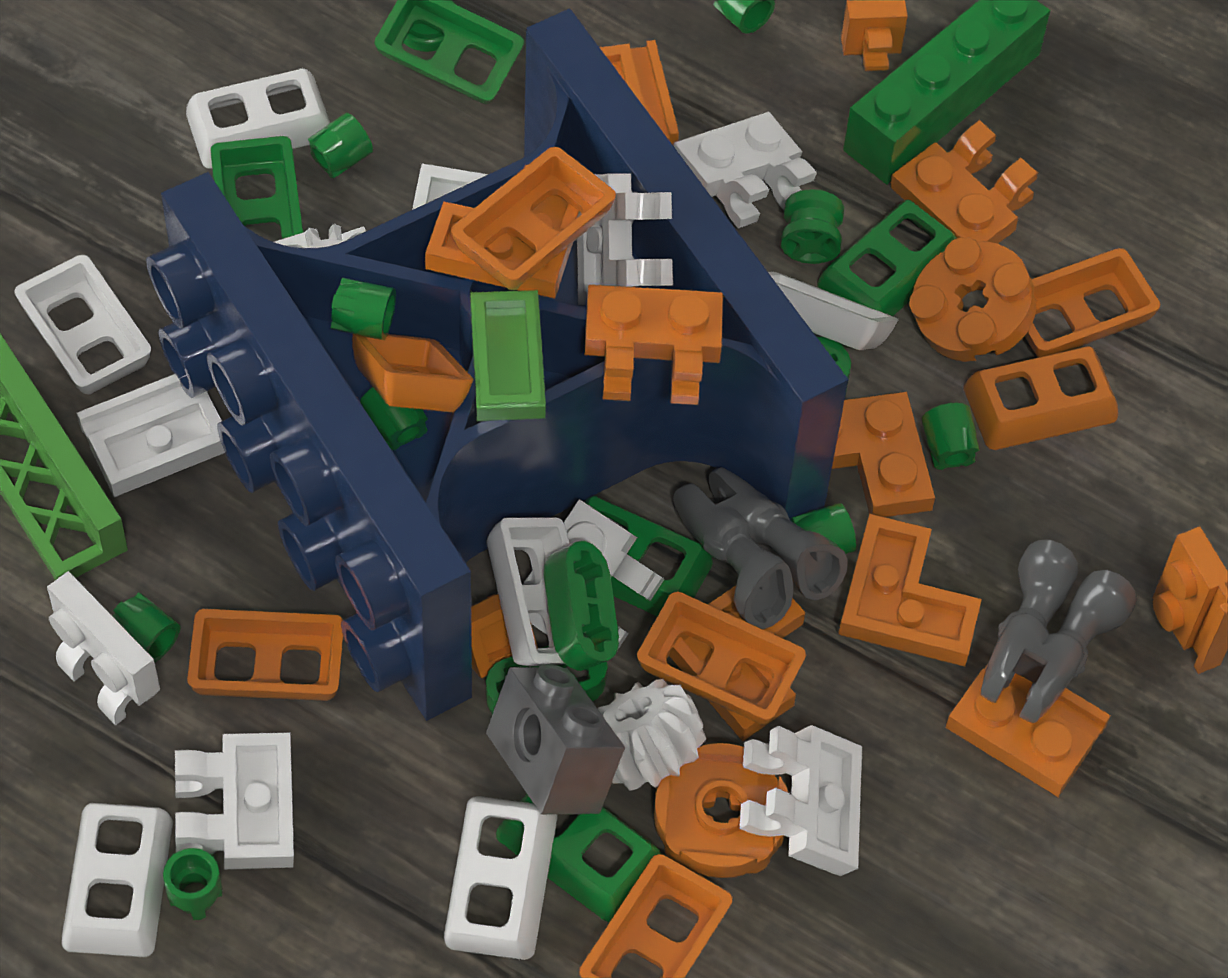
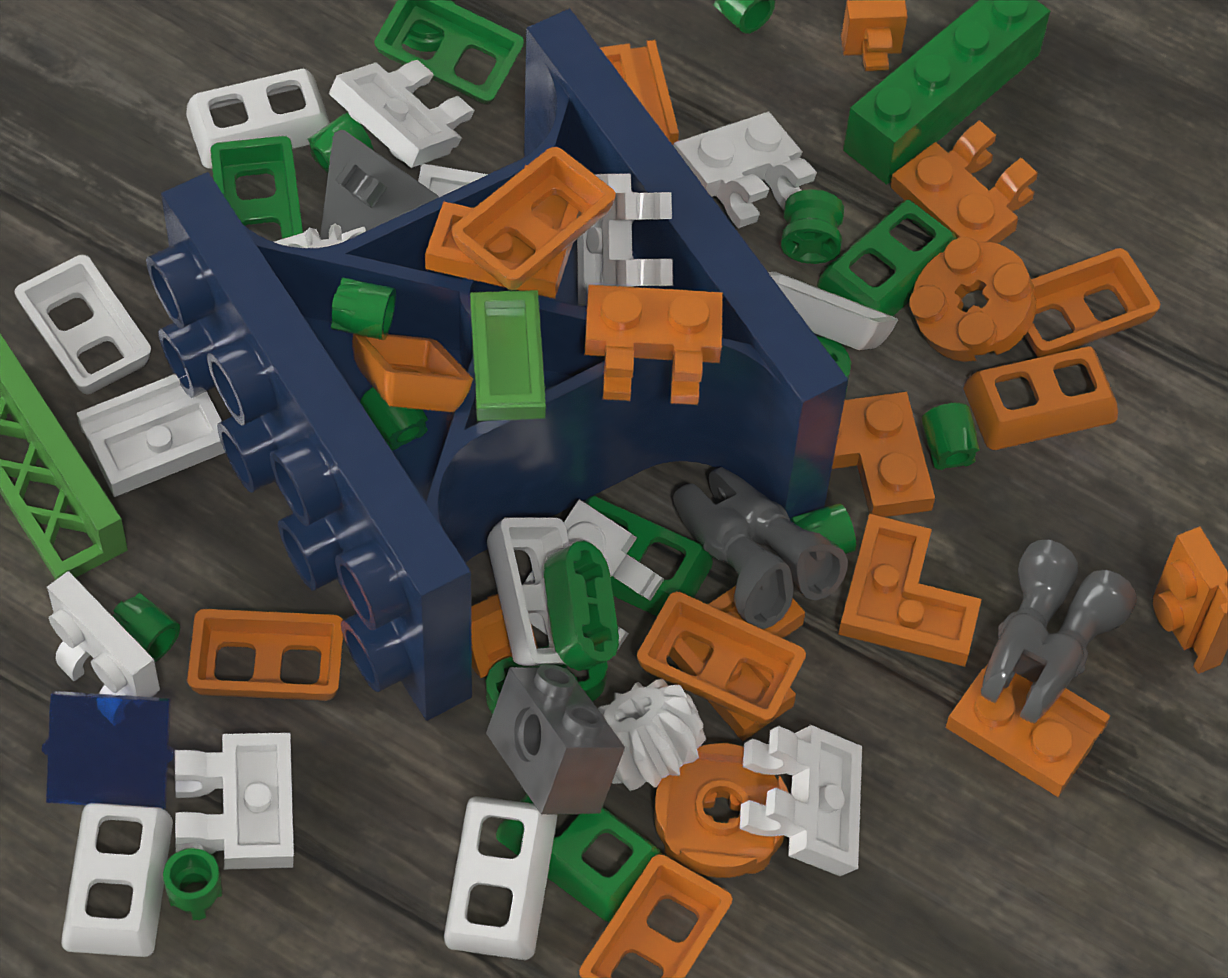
(108, 749): none -> clear blue piece
(366, 188): none -> dark grey piece
(396, 116): none -> white plate

